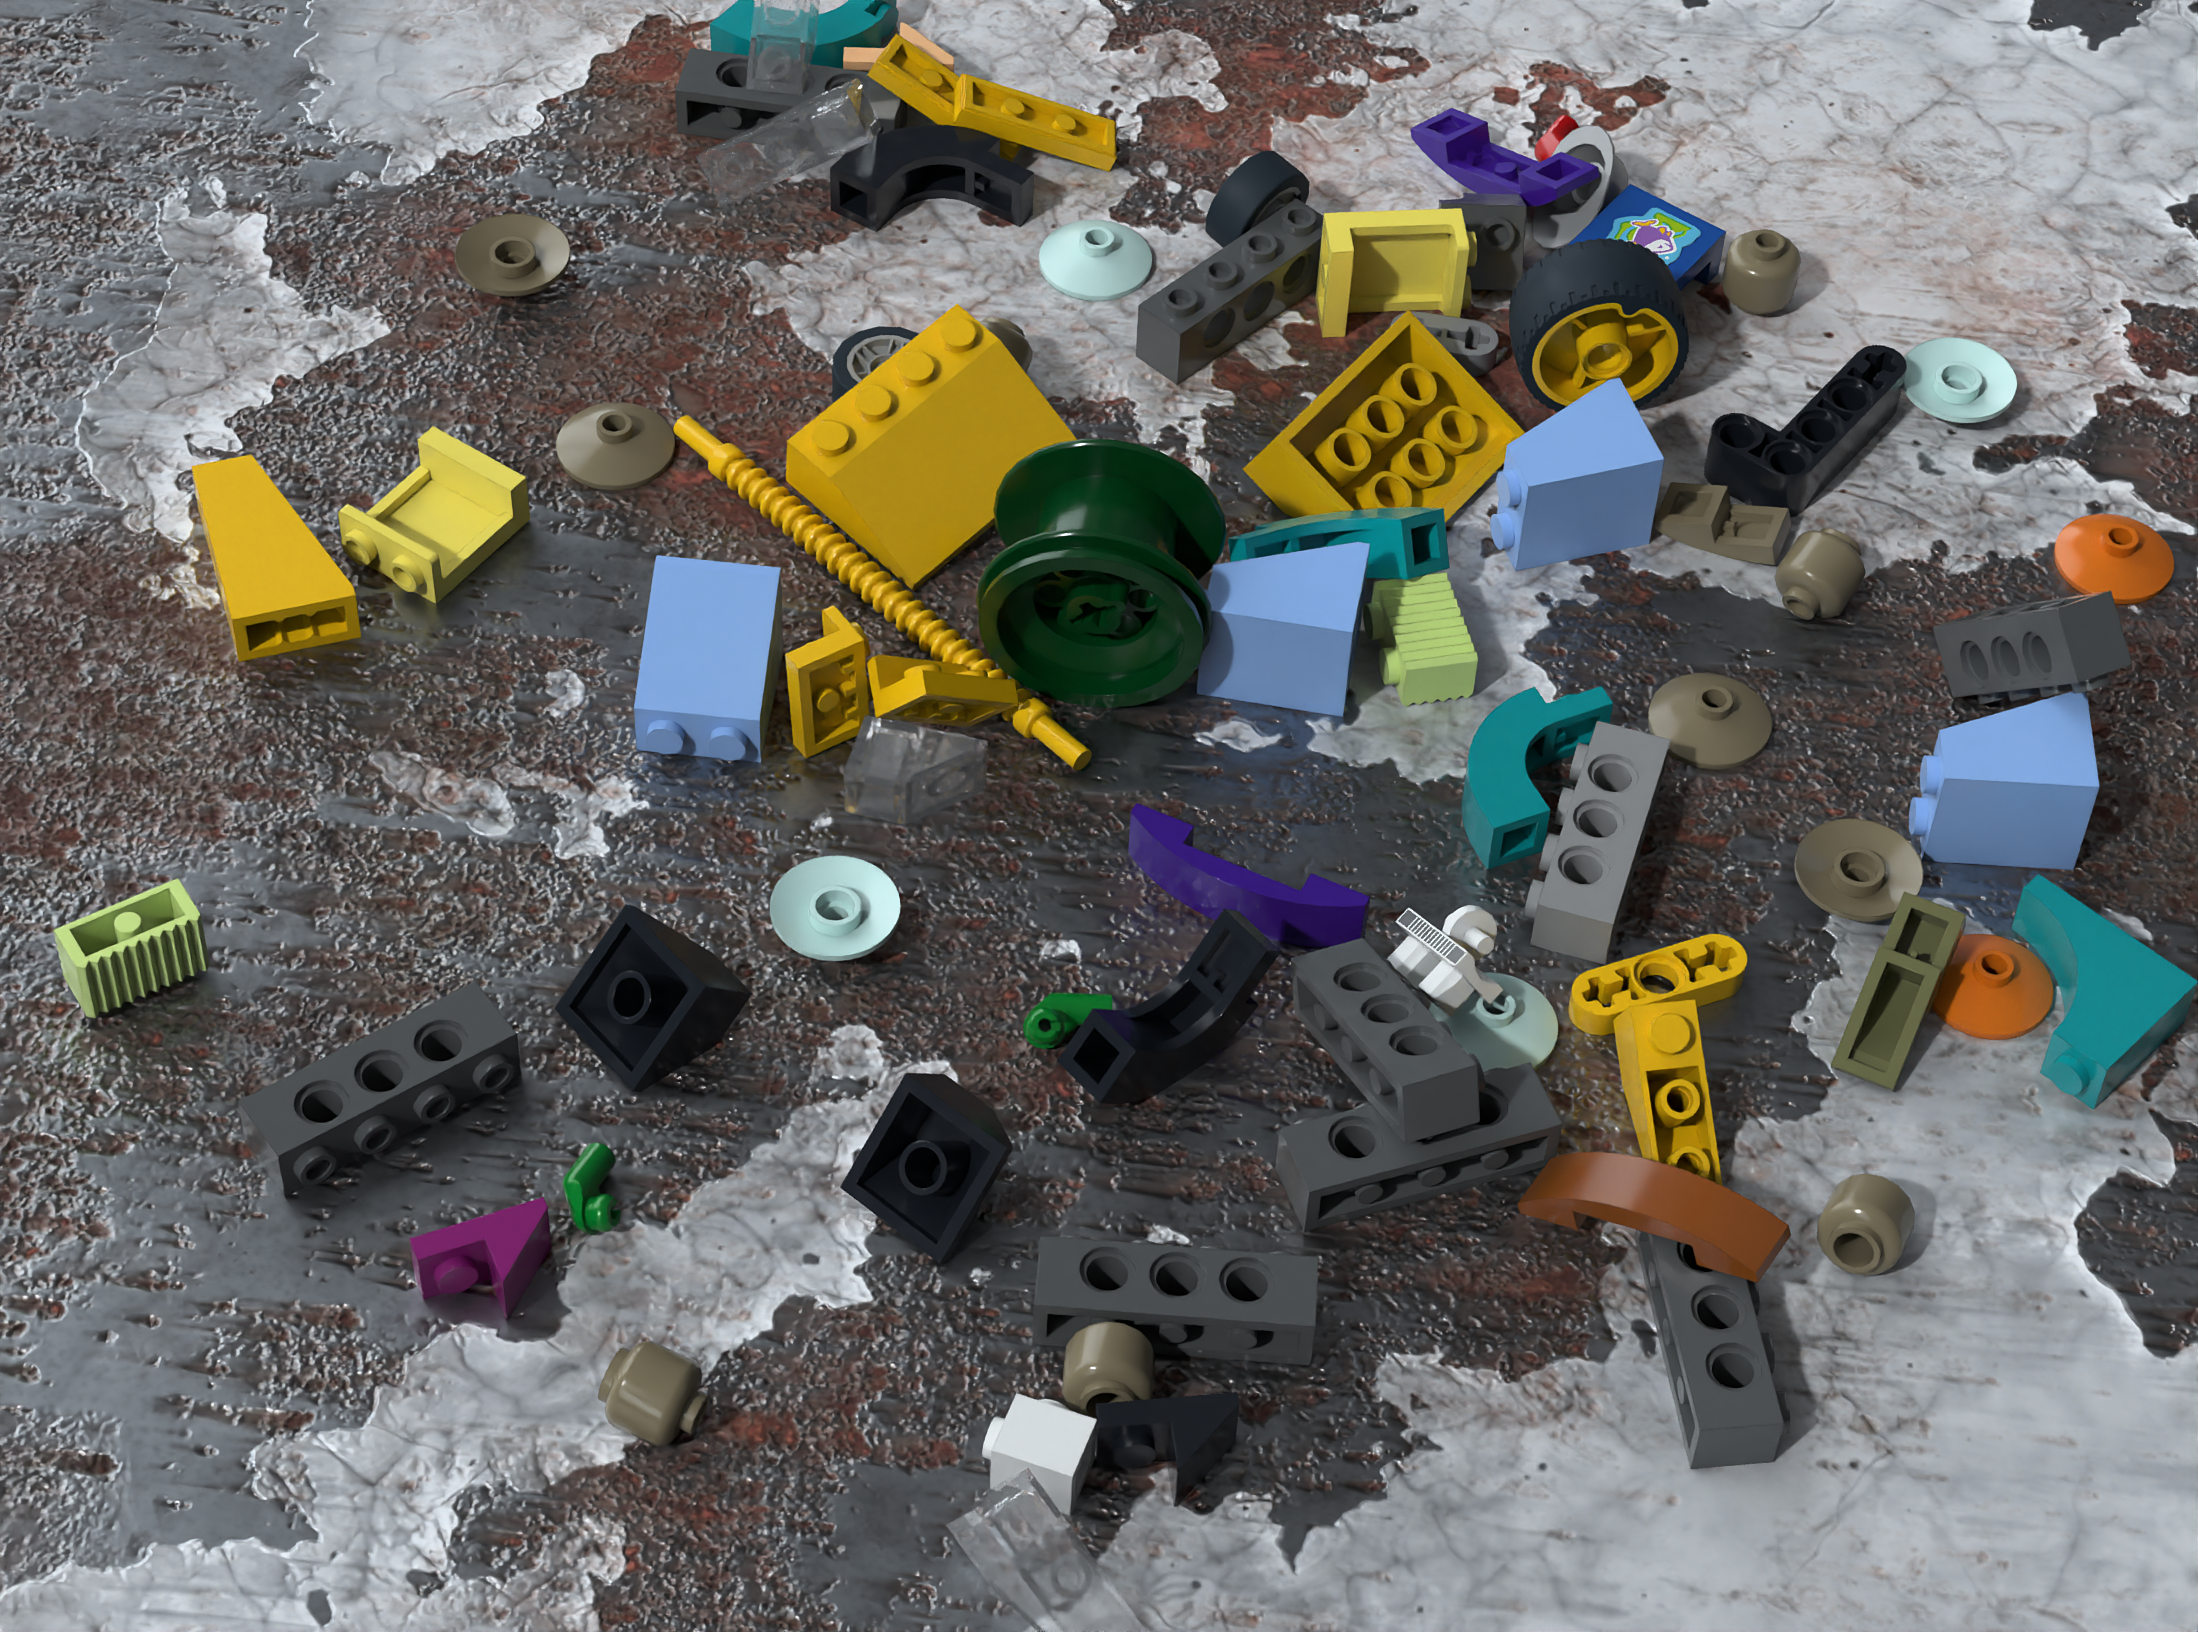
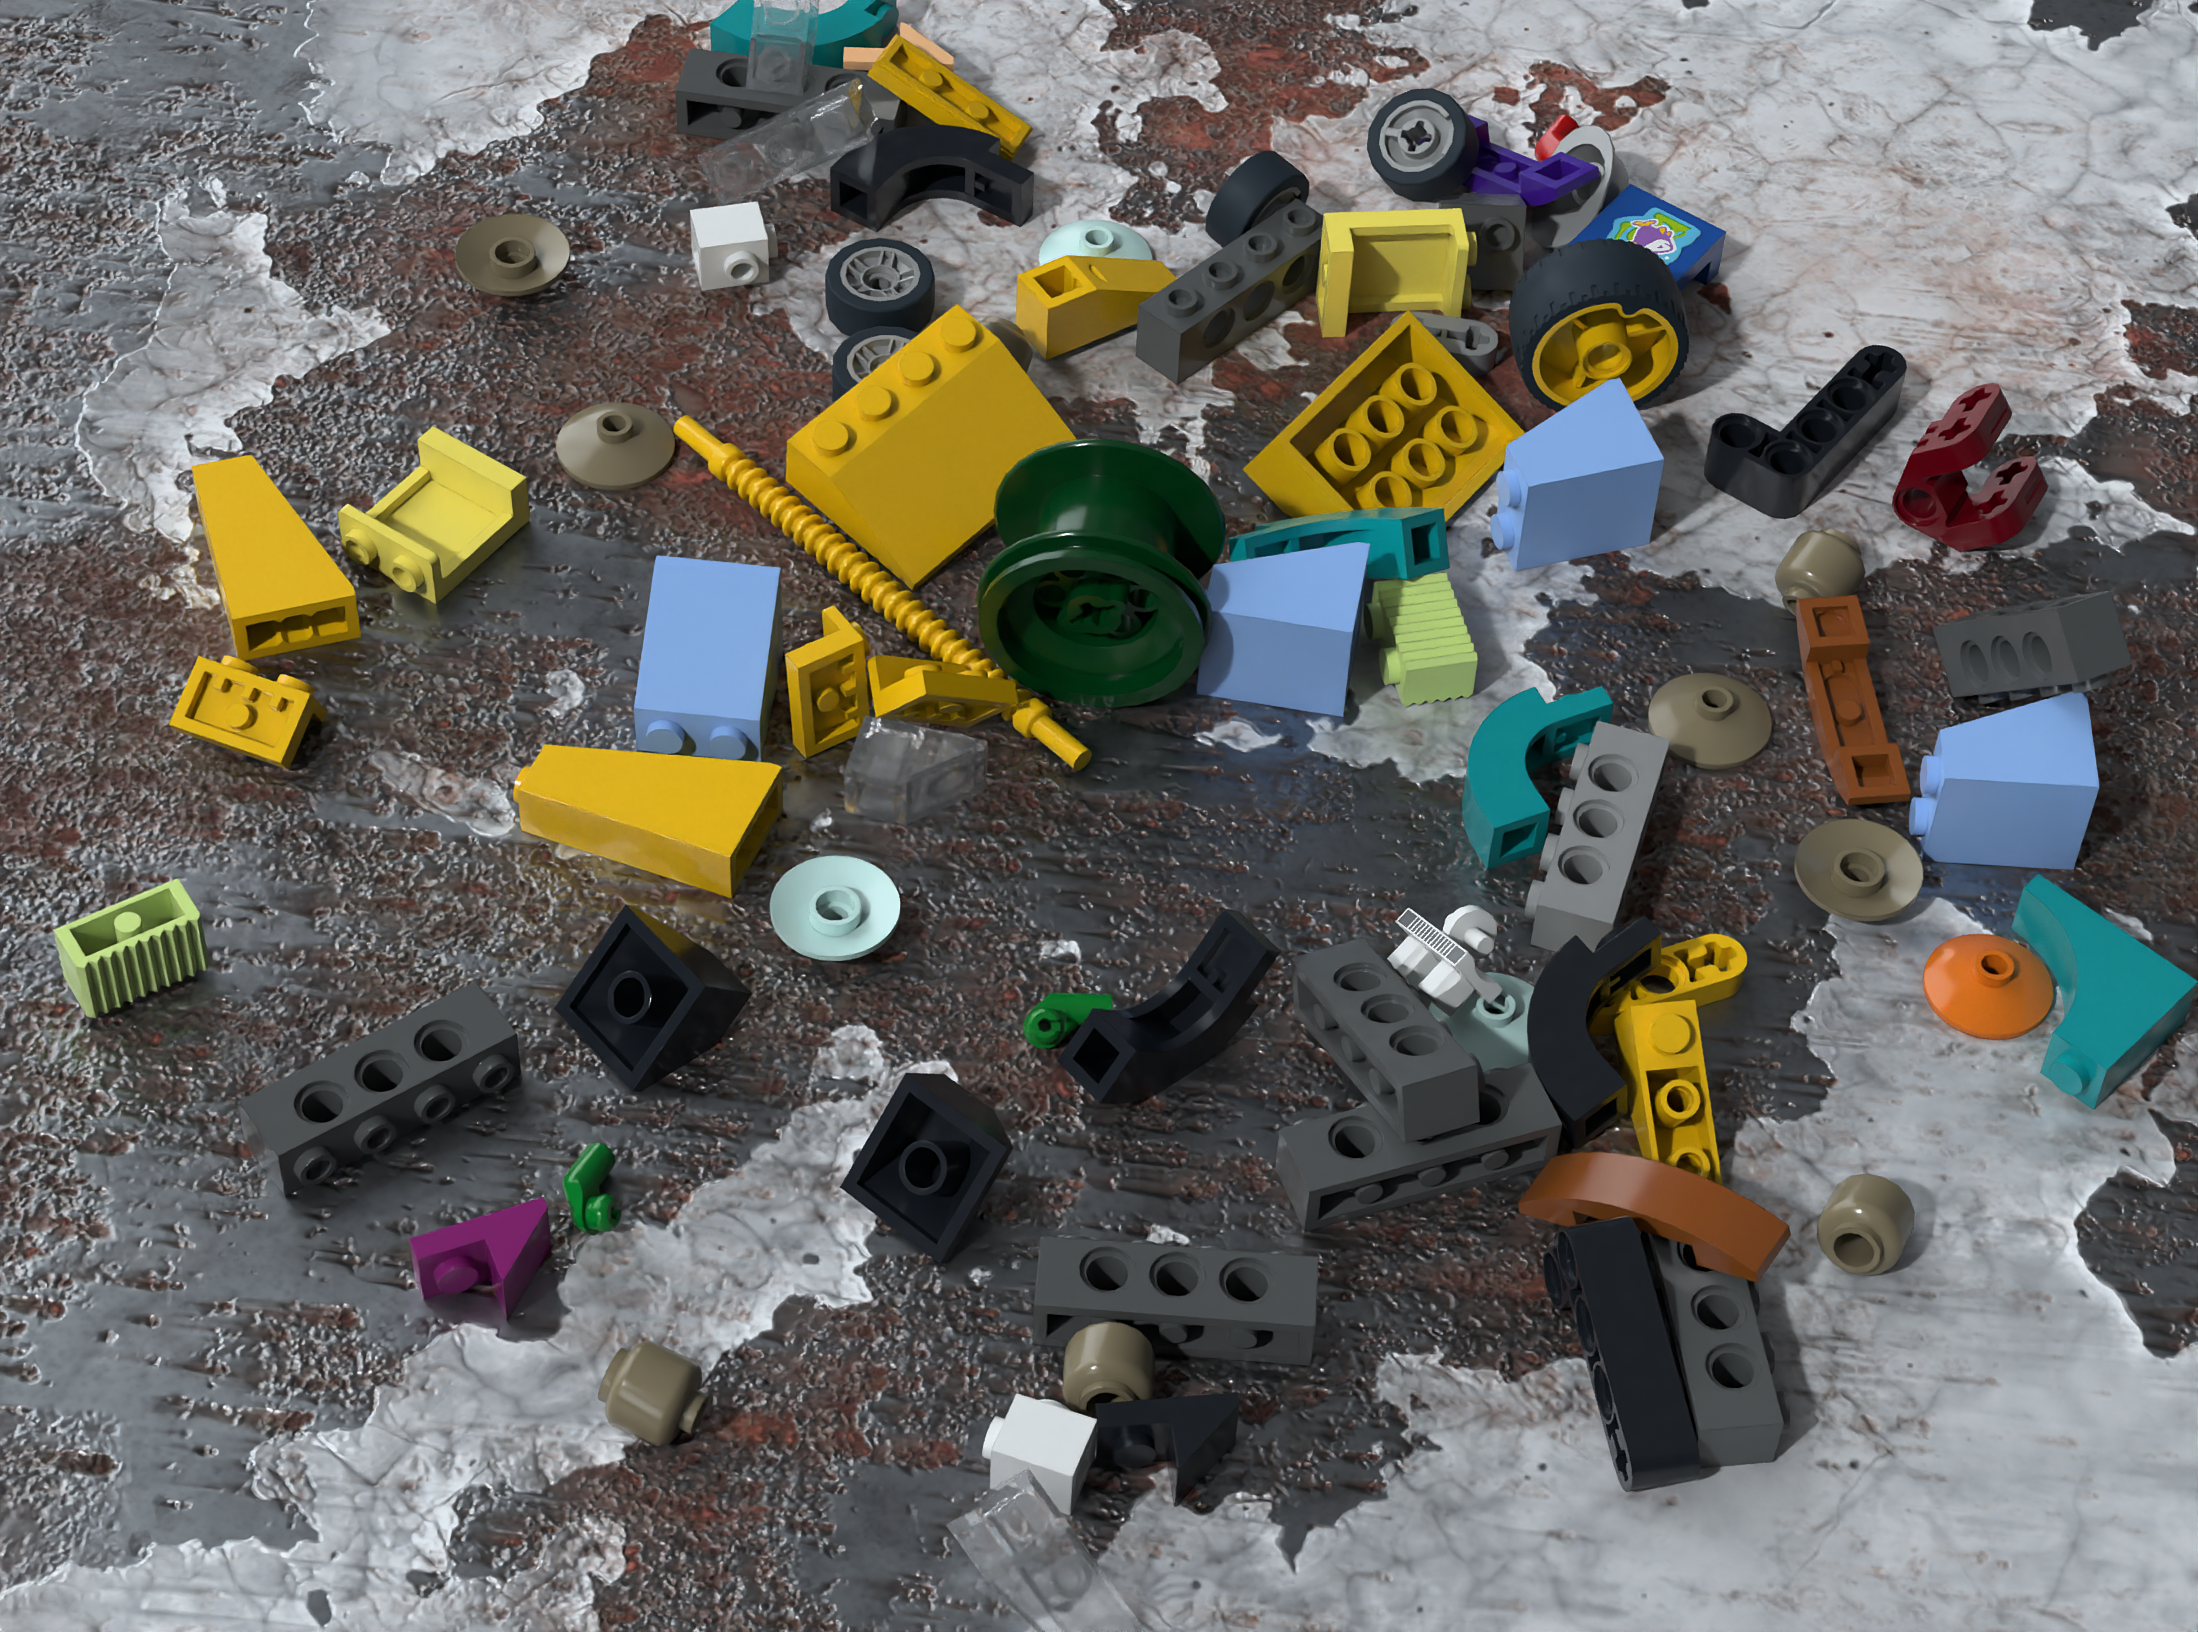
(245, 711): none -> yellow bracket
(654, 811): none -> yellow slope
(731, 245): none -> white brick
(879, 286): none -> black wheel
(1035, 122): yellow tile -> none
(1083, 299): none -> yellow slope
(1314, 916): dark purple slope -> none
(1436, 165): none -> wheel
(1560, 1013): none -> black arch
(1636, 1384): none -> black beam
(1708, 521): dark tan slope -> none
(1761, 271): dark tan head -> none
(1845, 702): none -> dark orange slope
(1899, 991): olive slope -> none
(1934, 488): none -> dark red piece
(1959, 380): light aqua dish -> none
(2114, 556): orange dish -> none

